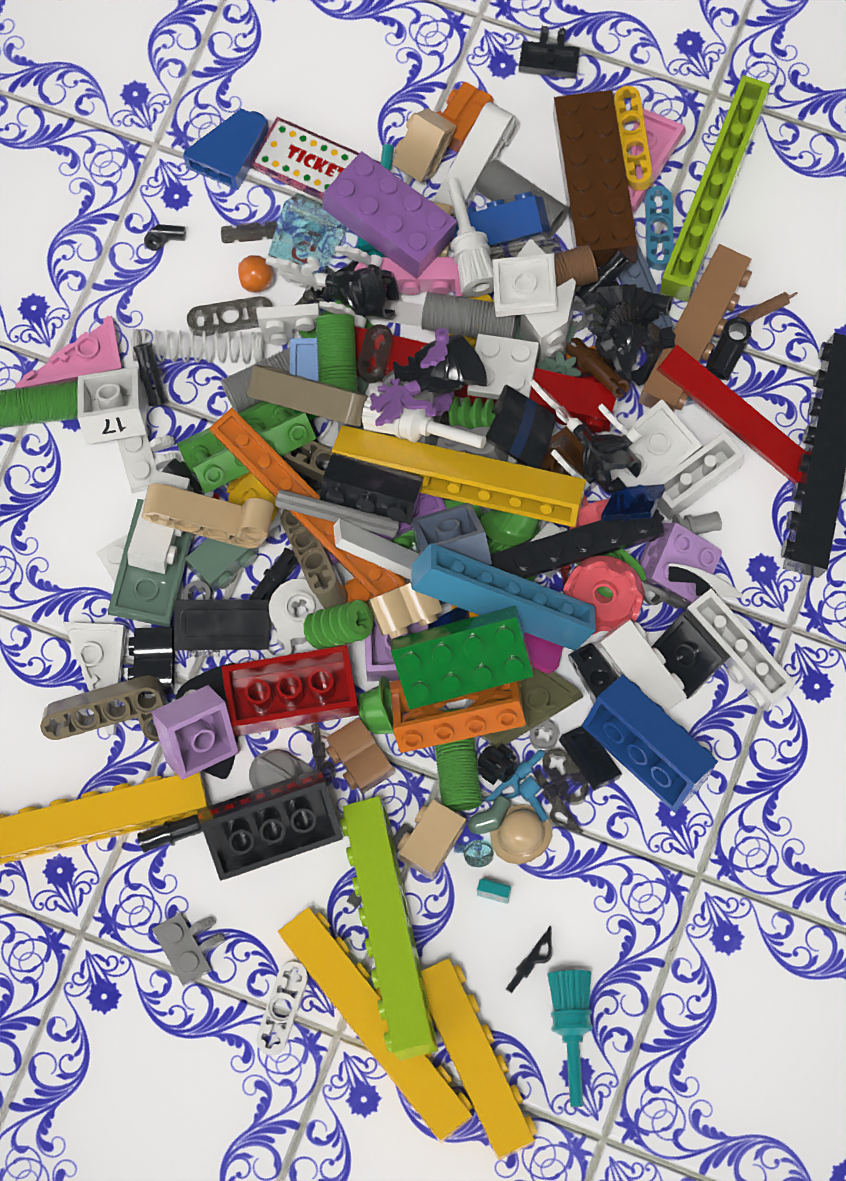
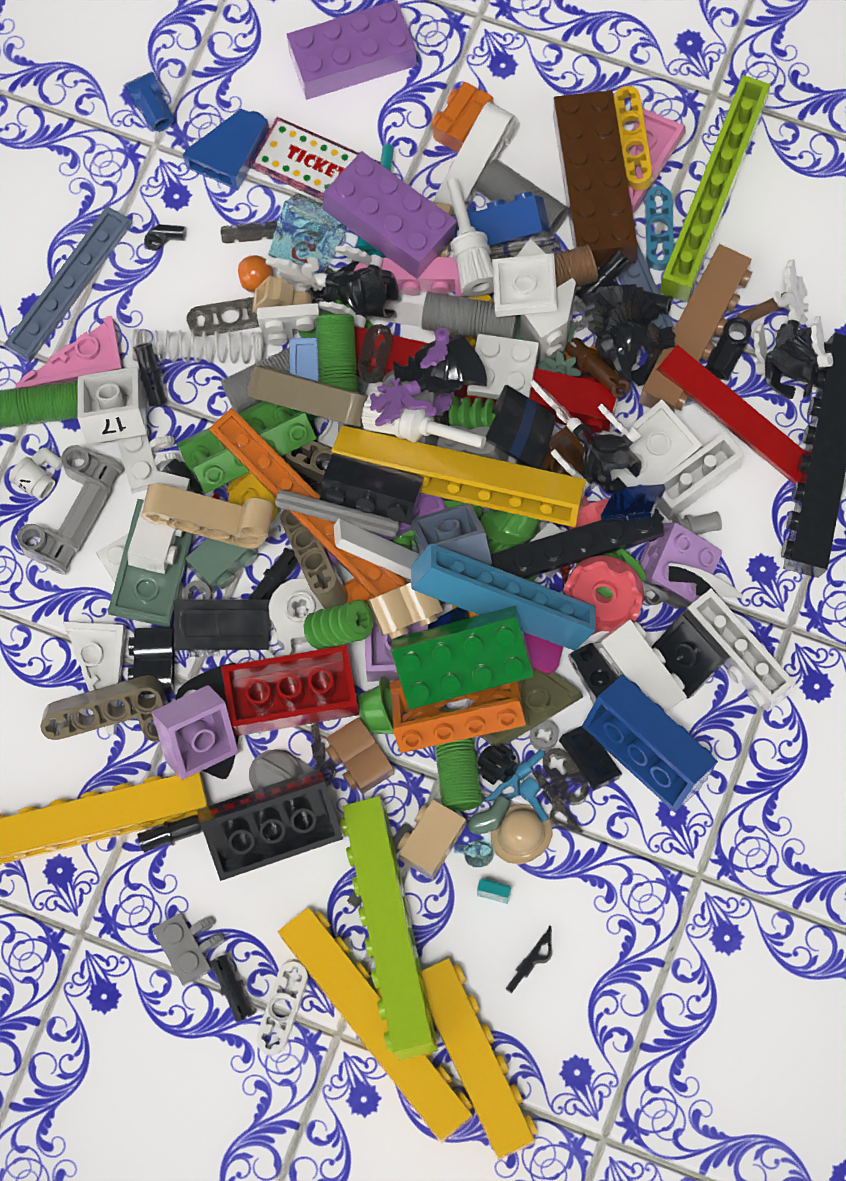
(31, 477): none -> white piece
(68, 284): none -> sand blue tile
(96, 476): none -> light grey piece
(147, 95): none -> blue piece
(232, 988): none -> black pin
(277, 292): none -> tan leg
(351, 49): none -> medium lavender brick
(423, 144): tan brick -> none
(549, 58): black hinge -> none
(571, 1020): teal piece -> none
(793, 352): none -> helmet

